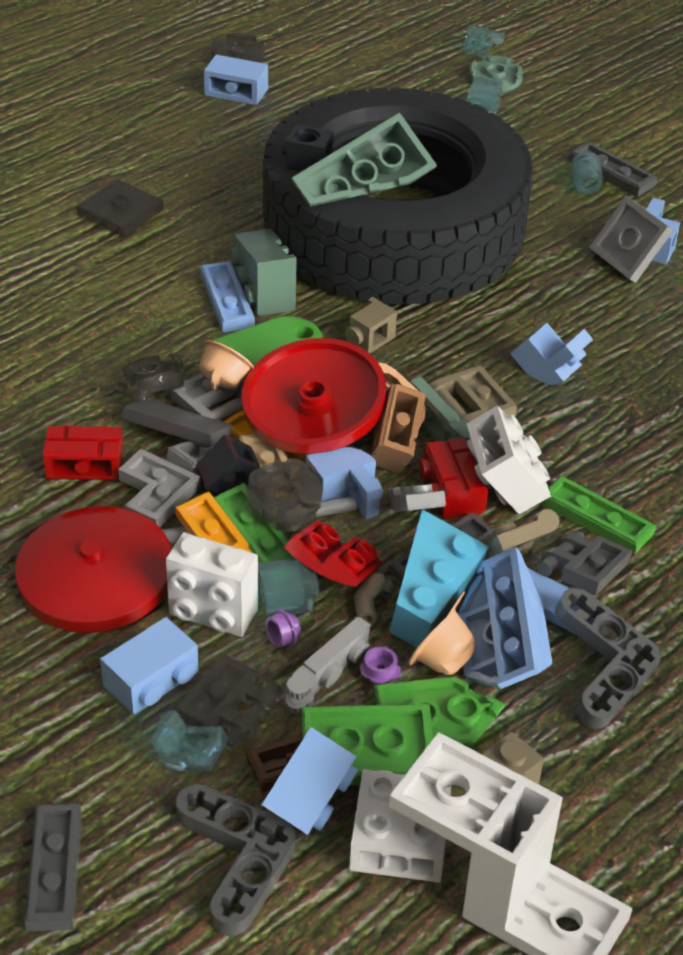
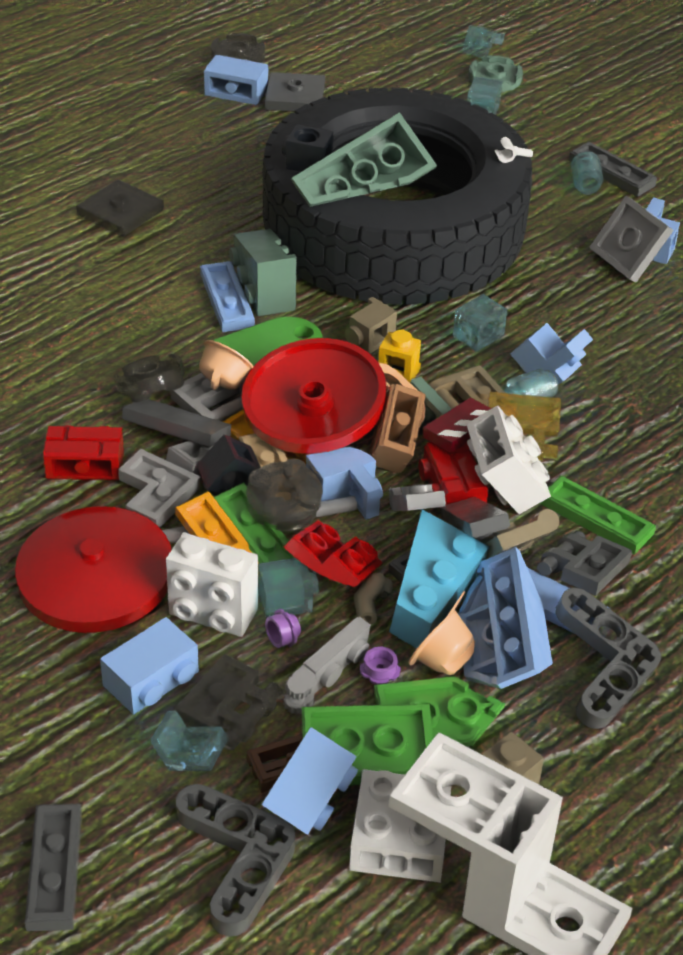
(293, 90): none -> dark grey plate
(402, 351): none -> yellow brick
(451, 428): none -> dark red tile
(475, 517): none -> tile
(479, 322): none -> clear light blue brick
(511, 151): none -> white hand
(533, 383): none -> clear light blue brick
(535, 415): none -> clear yellow plate

